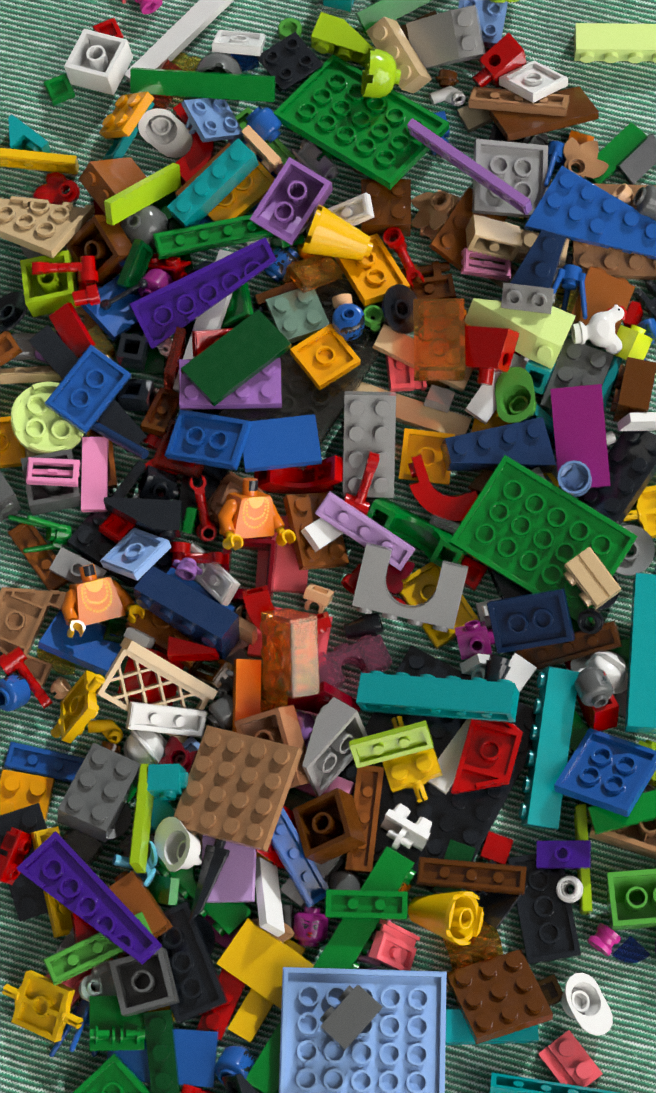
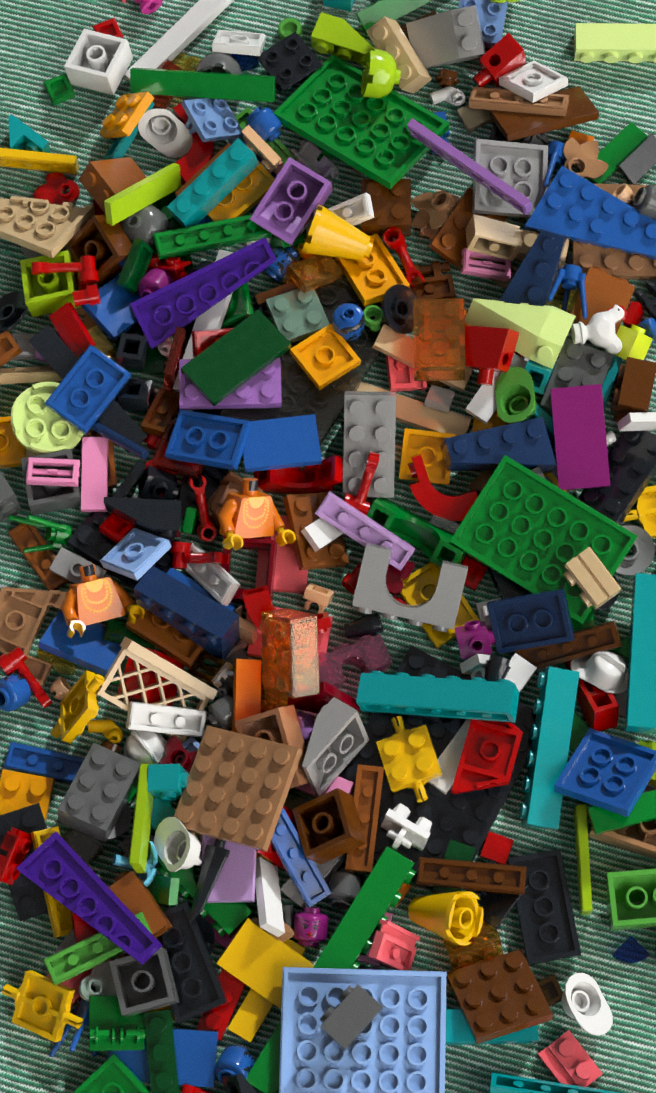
(106, 304): black hinge -> none
(139, 637): light grey tile -> none
(184, 650): red piece -> none
(187, 569): medium lavender plate -> none
(341, 299): light nougat hinge -> none
(366, 904): green plate -> none
(391, 744): lime plate -> none
(527, 298): light grey hinge -> none
(562, 886): white plate -> none
(563, 854): dark purple plate -> none
(574, 478): medium blue wheel -> none
(584, 623): black plate -> none
(593, 687): dark grey head -> none
(604, 939): dark pink wheel -> none

